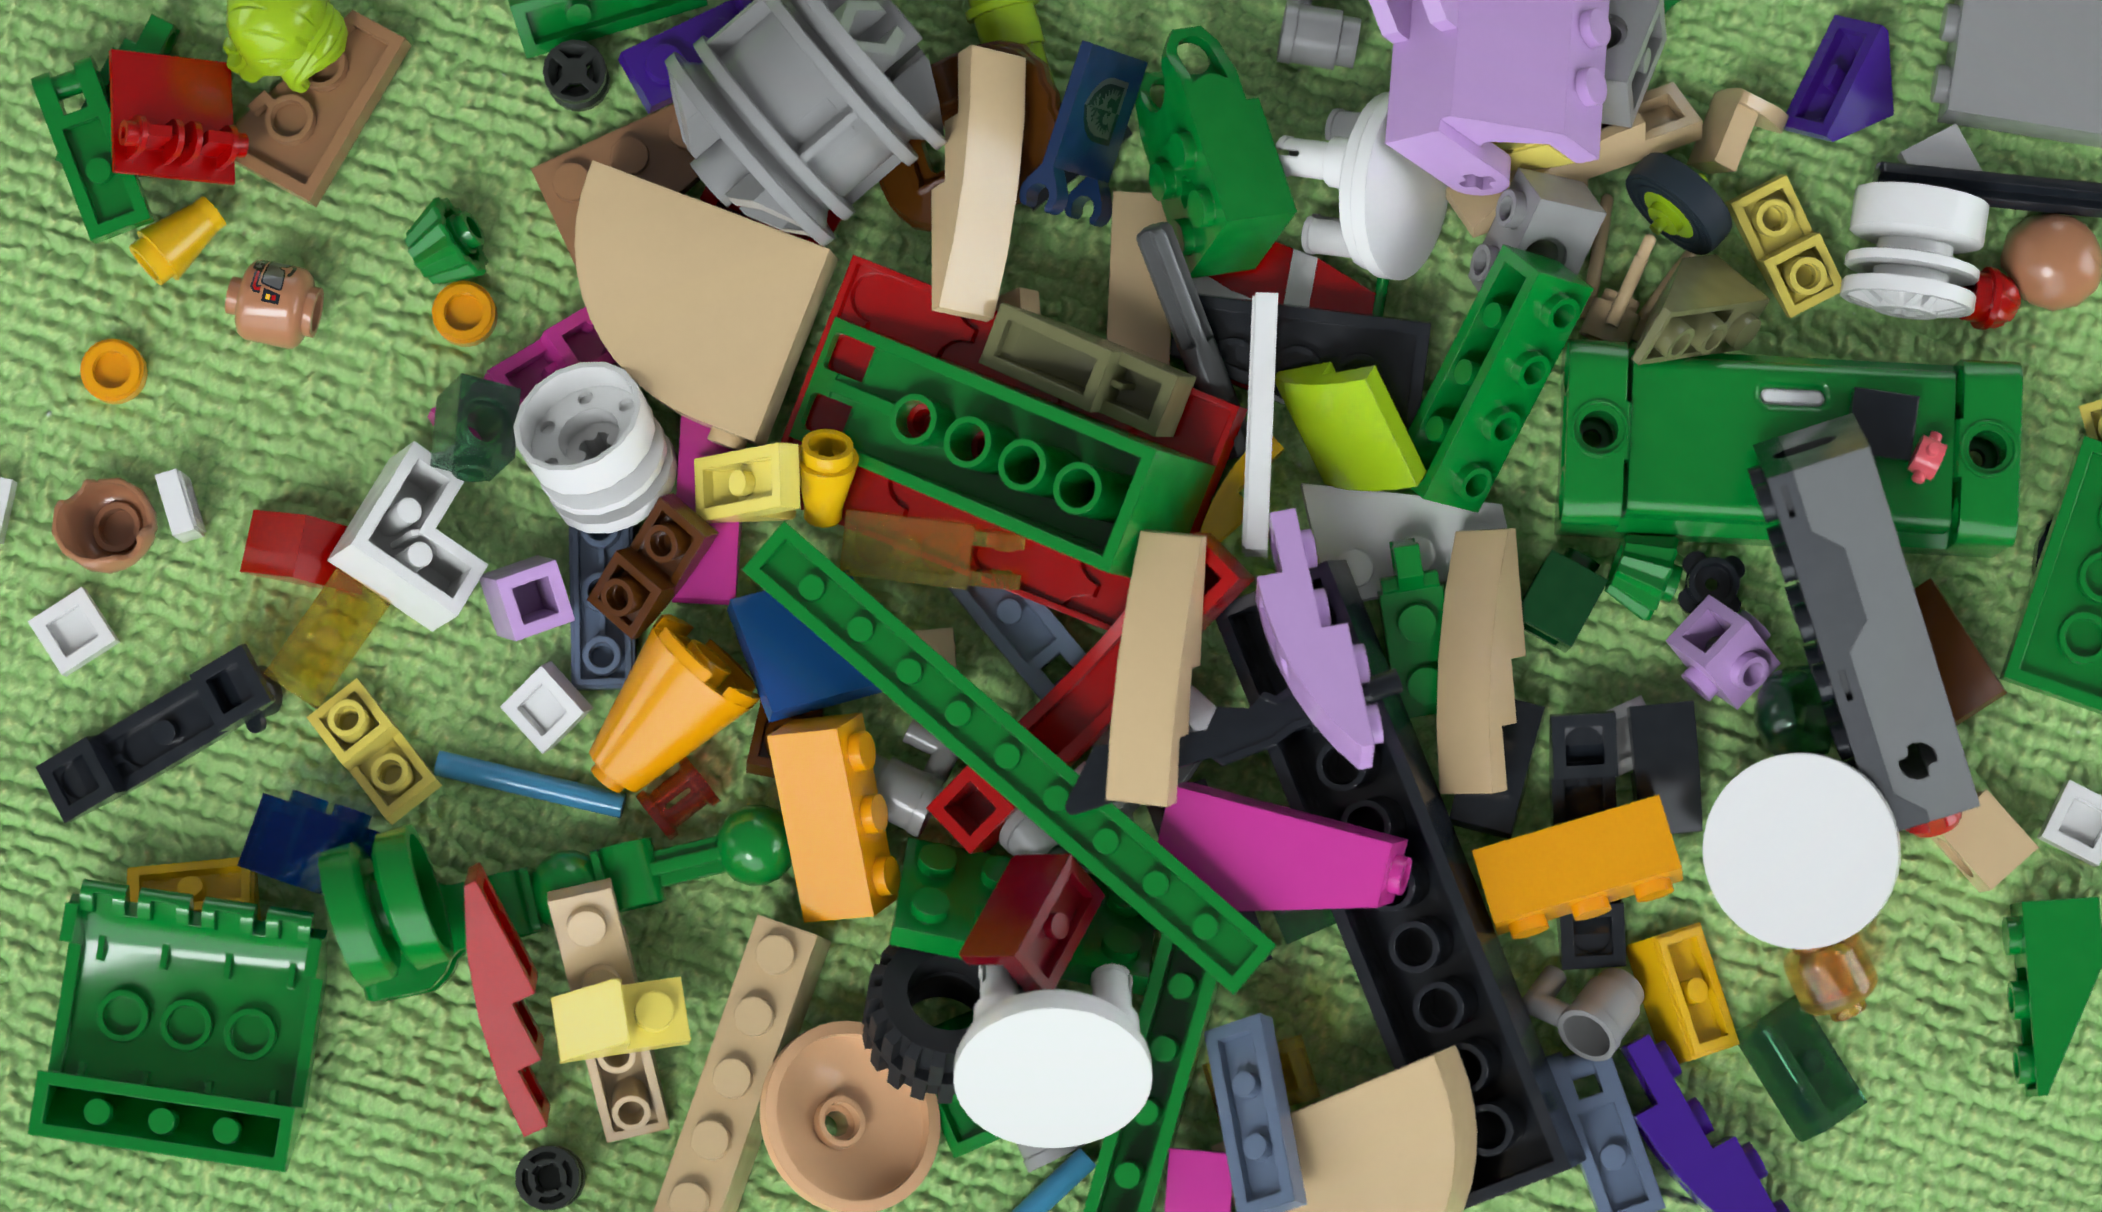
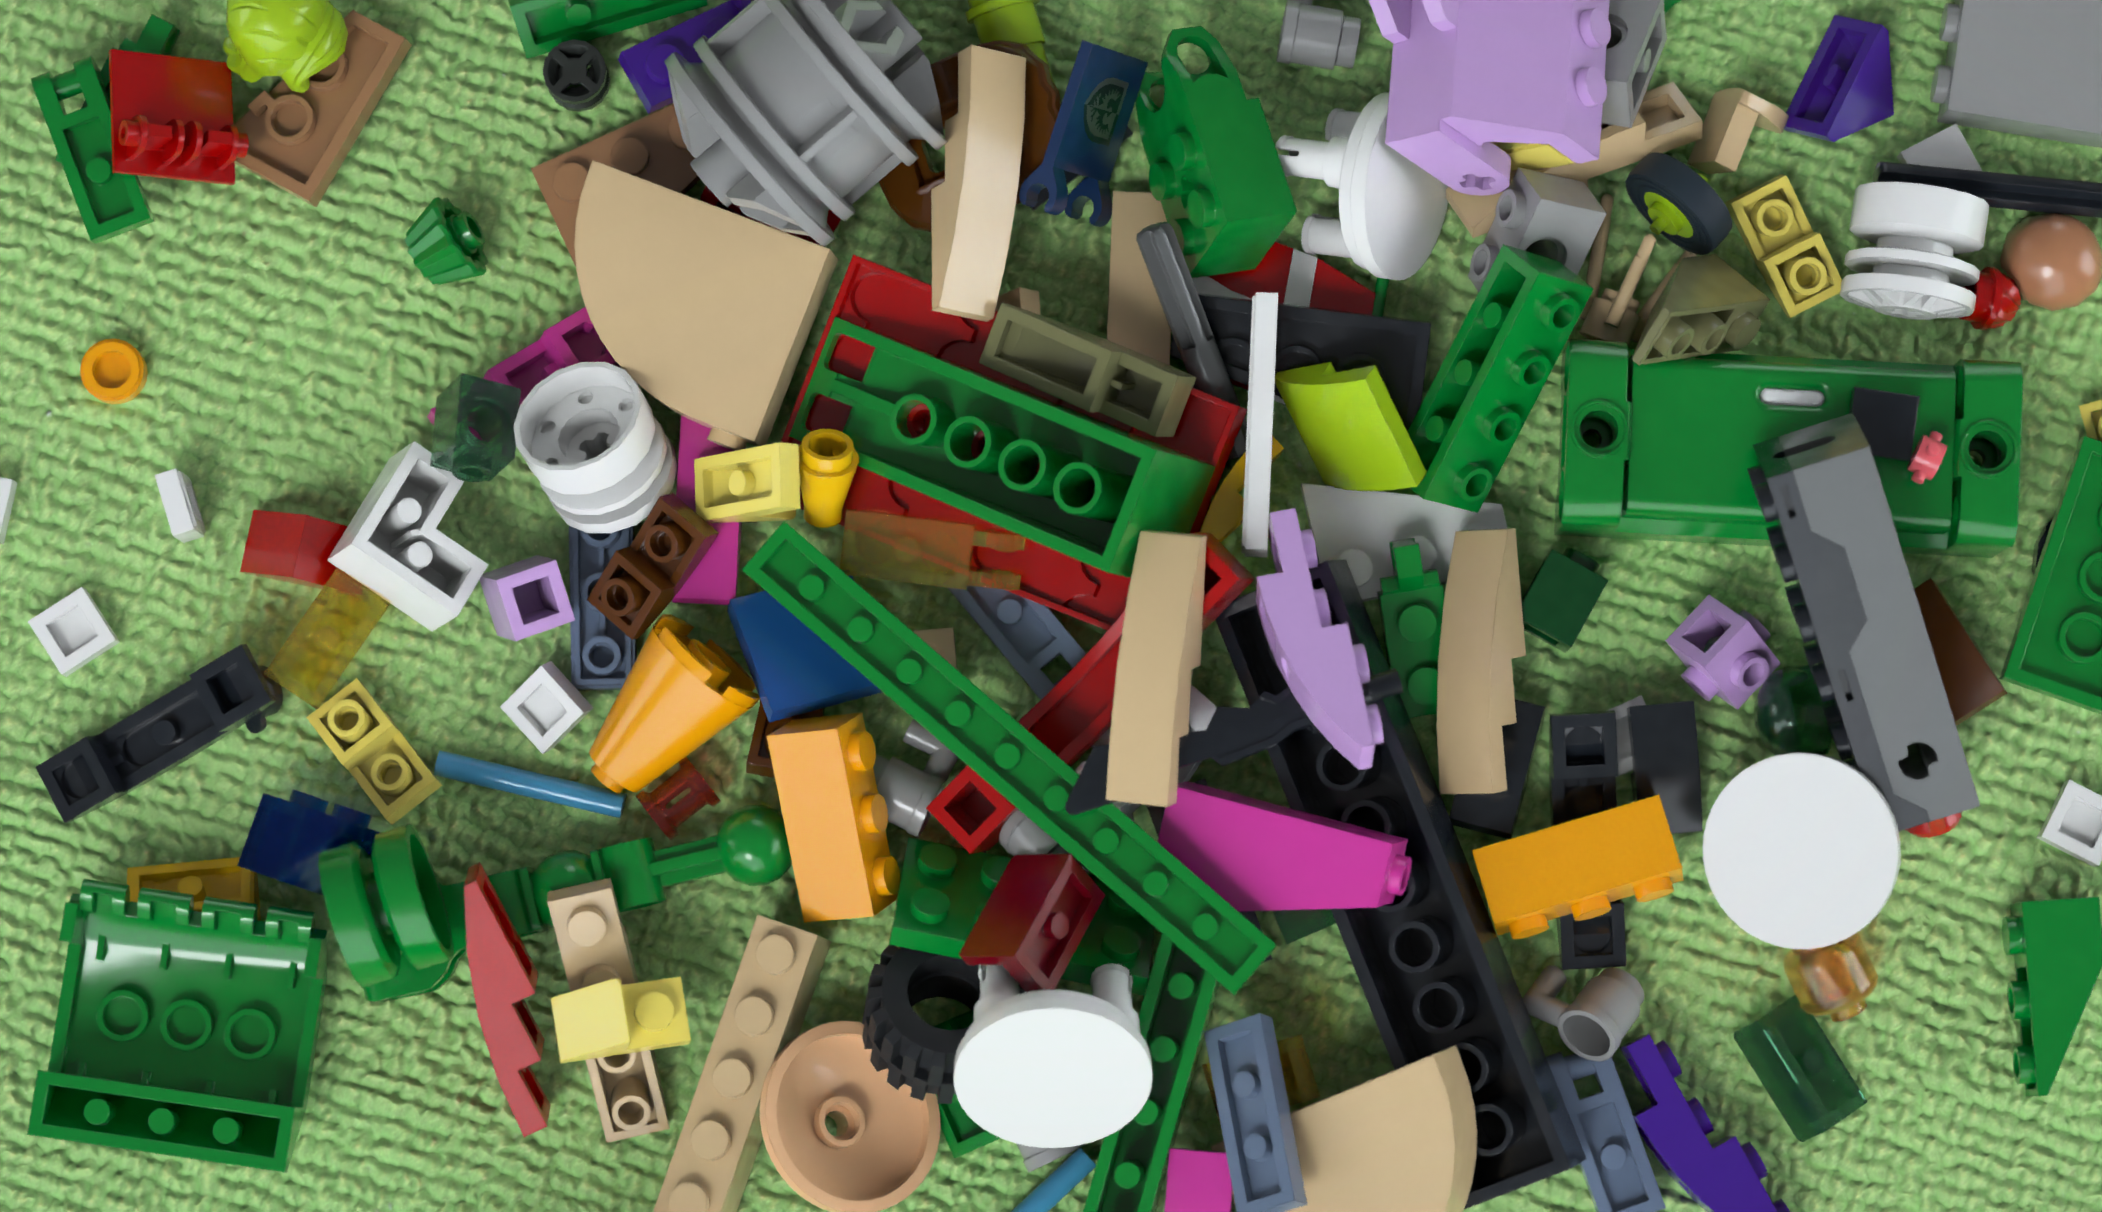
(105, 525): nougat hair -> none
(175, 241): yellow cone -> none
(275, 304): nougat head -> none
(464, 313): light orange tile -> none
(559, 1180): pearl dark grey wheel -> none
(1644, 573): green piece -> none
(1683, 993): yellow slope -> none
(1699, 569): black plate -> none
(1986, 843): tan brick -> none

